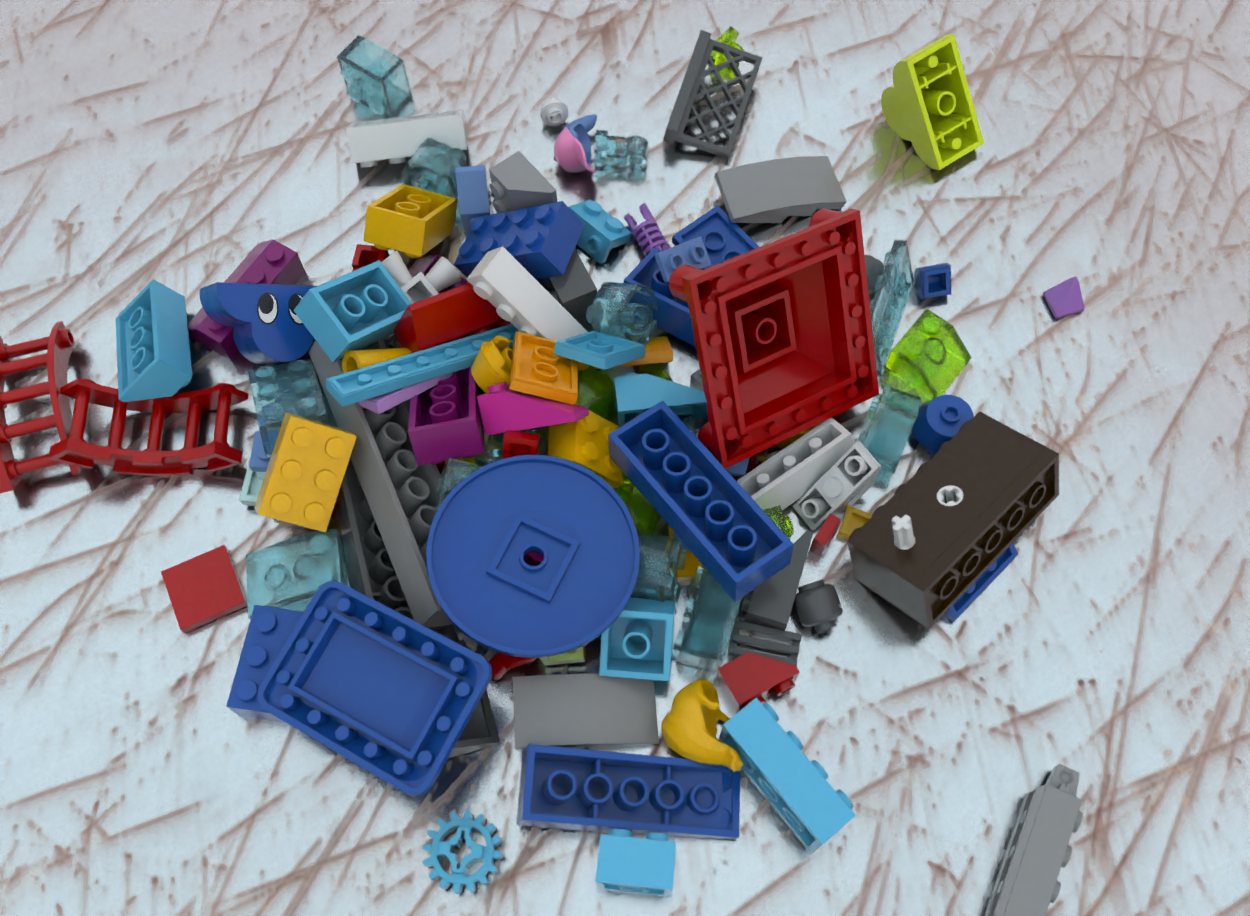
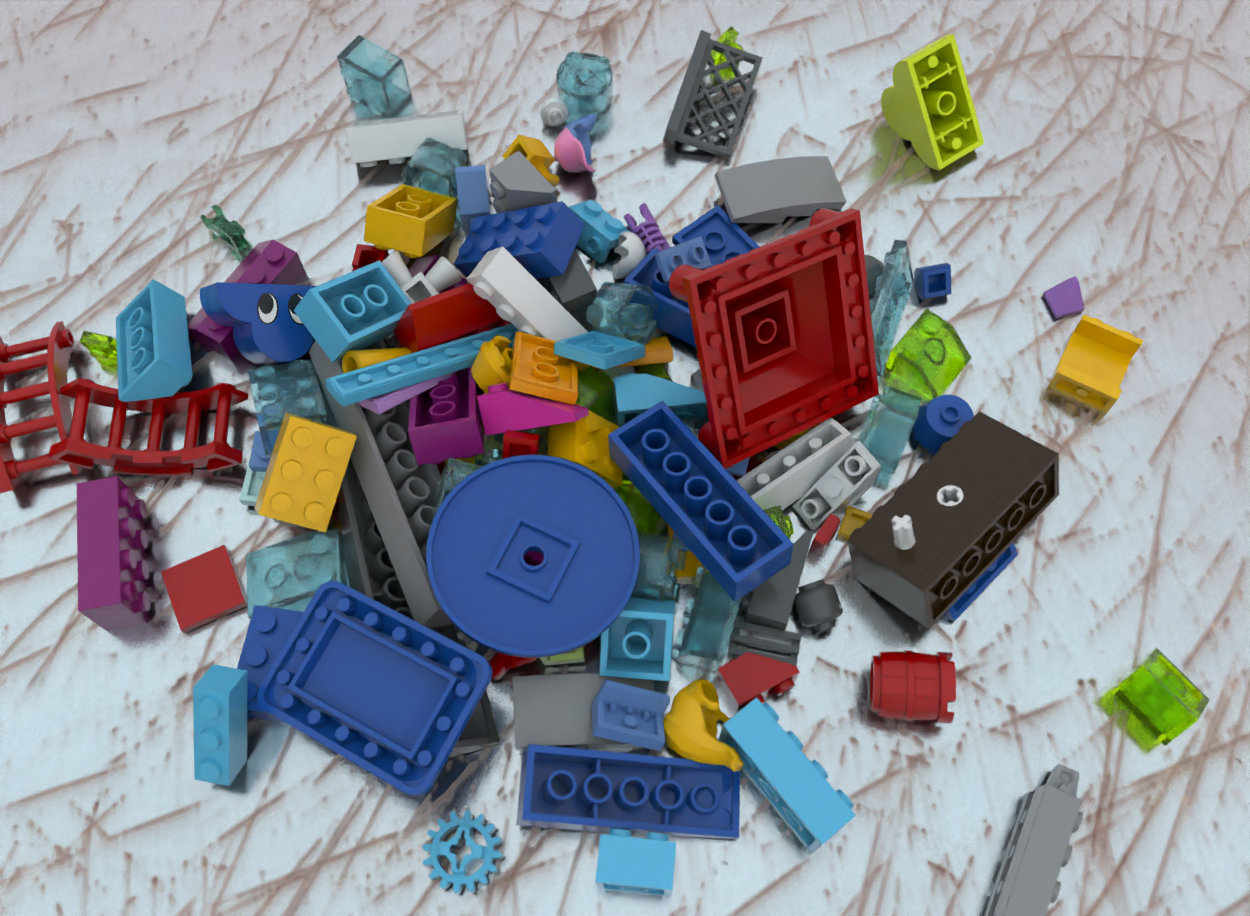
(99, 345): none -> clear neon green plate
(111, 554): none -> magenta brick
(220, 724): none -> medium azure brick
(229, 232): none -> clear green plate
(536, 154): none -> yellow brick
(585, 84): none -> clear light blue brick
(620, 152): clear light blue leg -> none
(629, 715): none -> medium blue bracket
(632, 253): none -> white hair
(913, 685): none -> red piece
(1094, 363): none -> yellow panel
(1160, 697): none -> clear neon green slope

